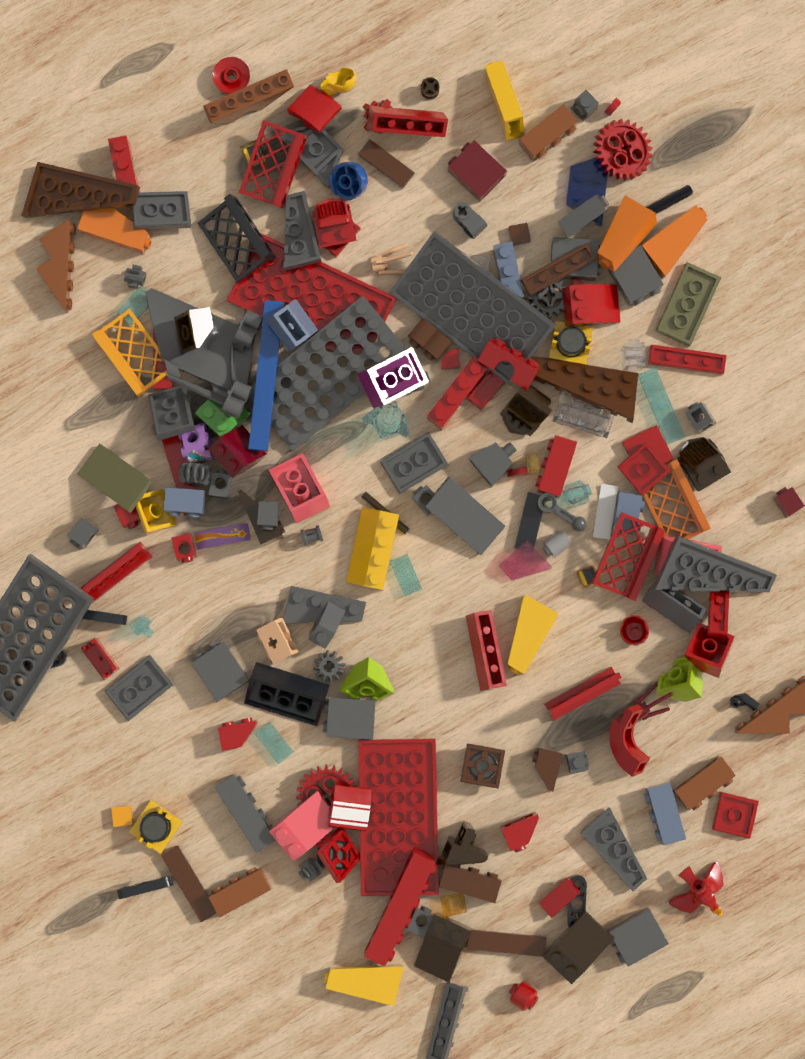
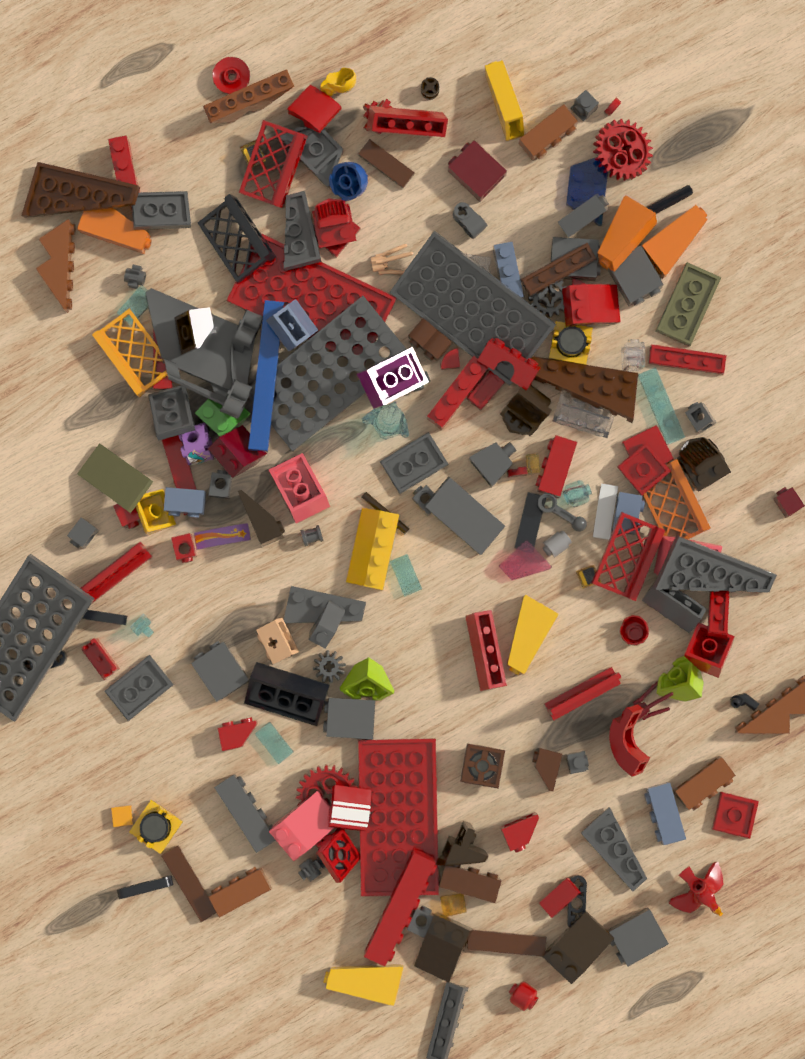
(195, 474): dark grey gear -> none
(268, 515): dark grey brick -> none
(519, 234): reddish brown tile -> none

